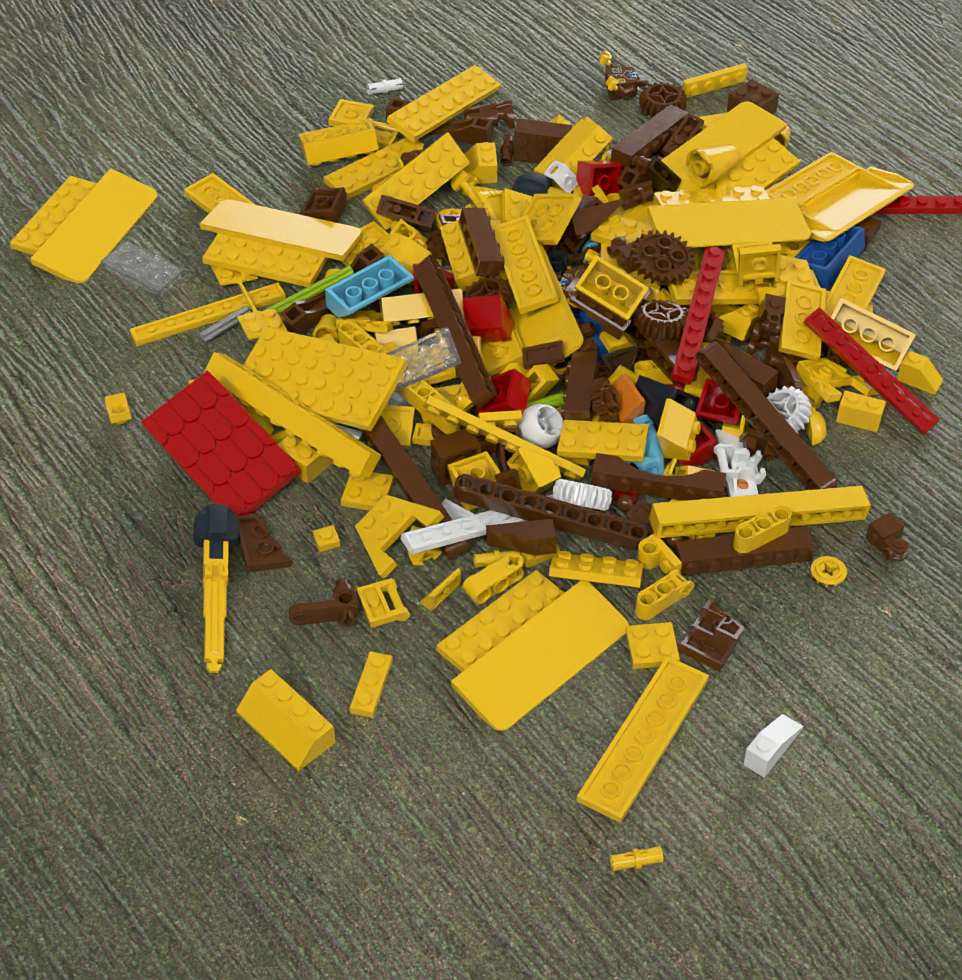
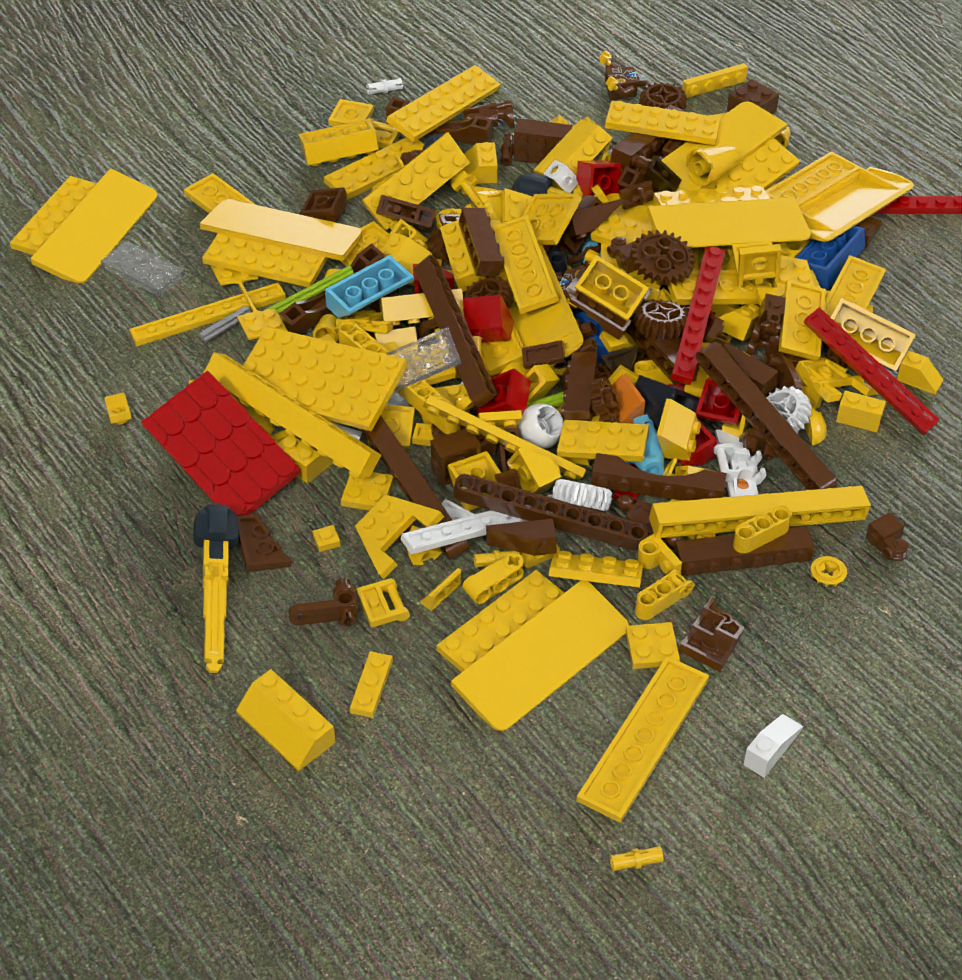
(662, 122): none -> yellow plate

